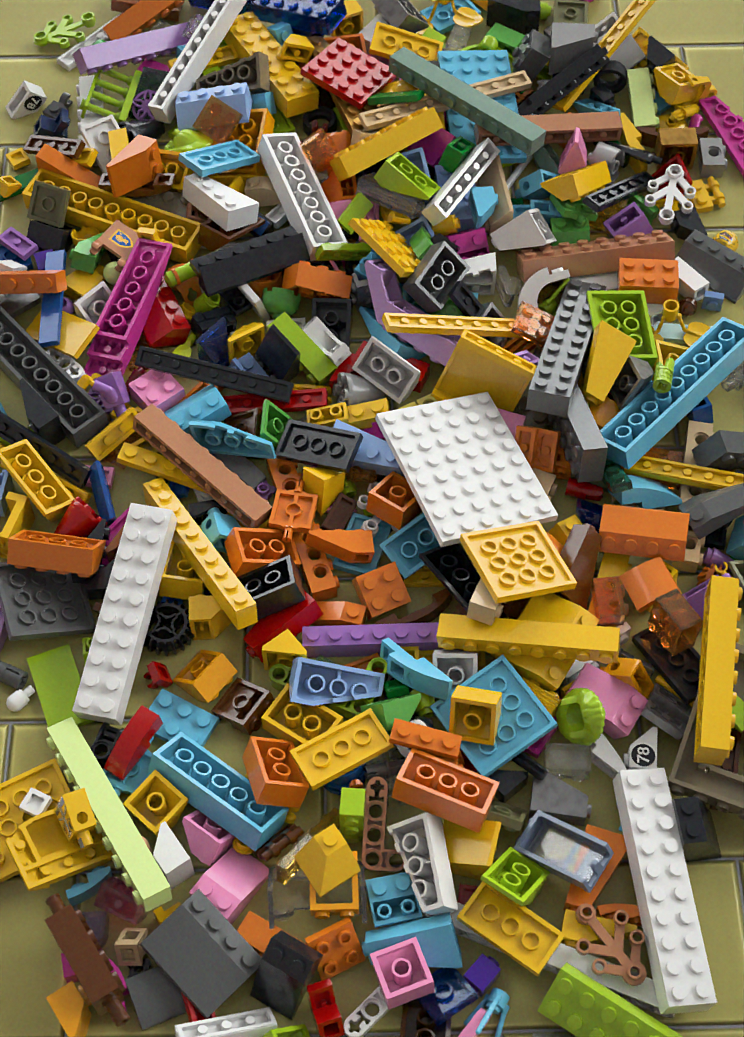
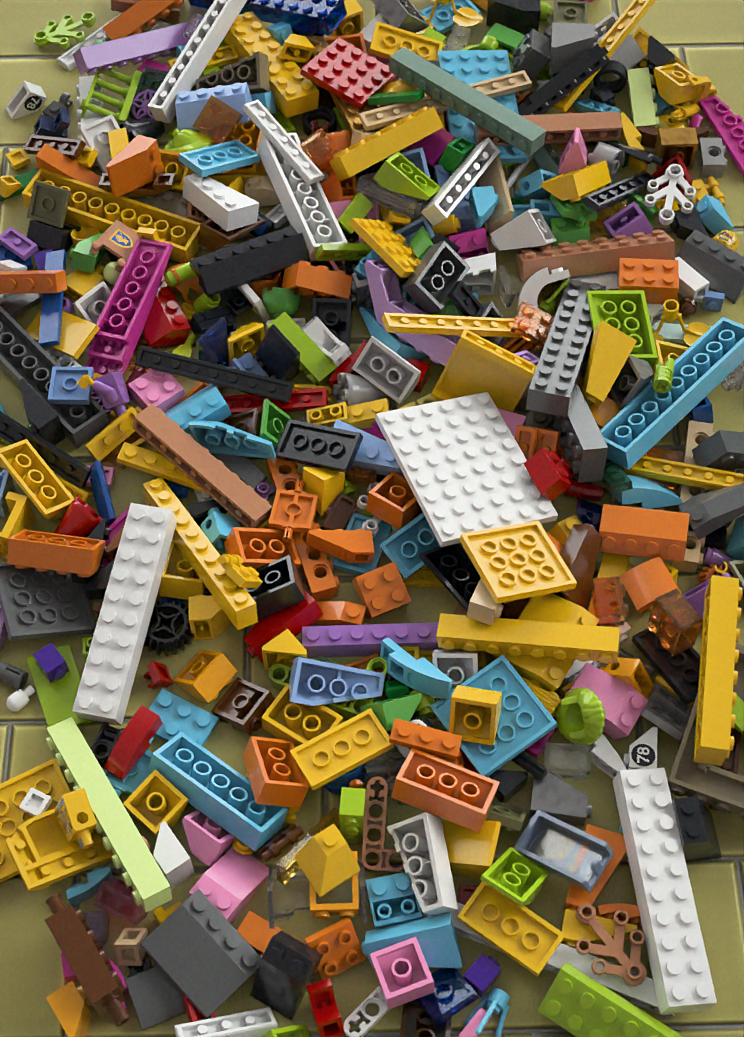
(51, 662): none -> dark purple brick
(64, 386): none -> medium blue plate
(243, 576): none -> yellow plate
(283, 142): none -> white tile
(425, 615): reddish brown slope -> none
(549, 473): none -> red brick
(713, 214): none -> medium azure slope

